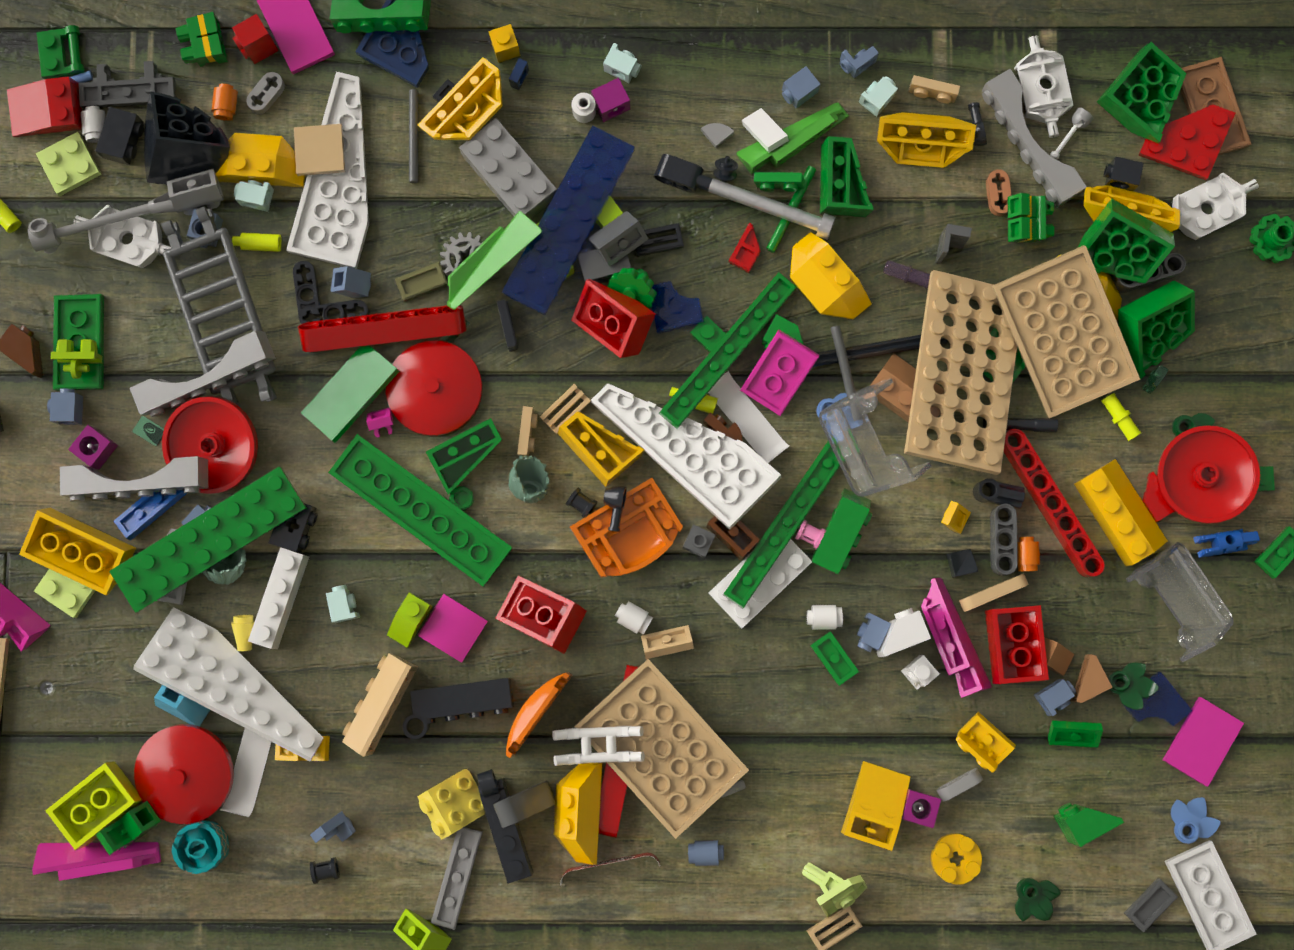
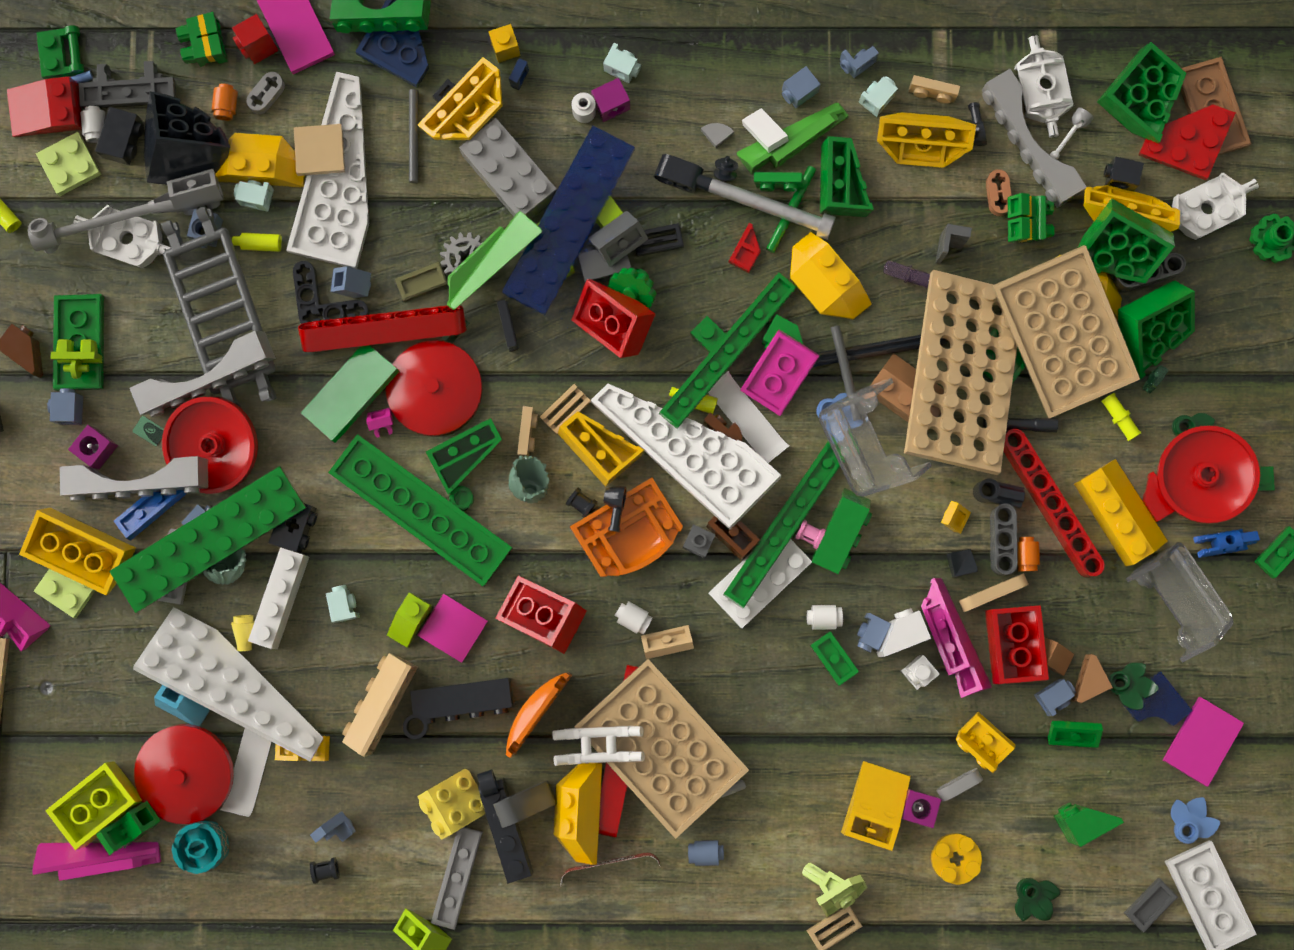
(674, 310): clear blue tile -> none

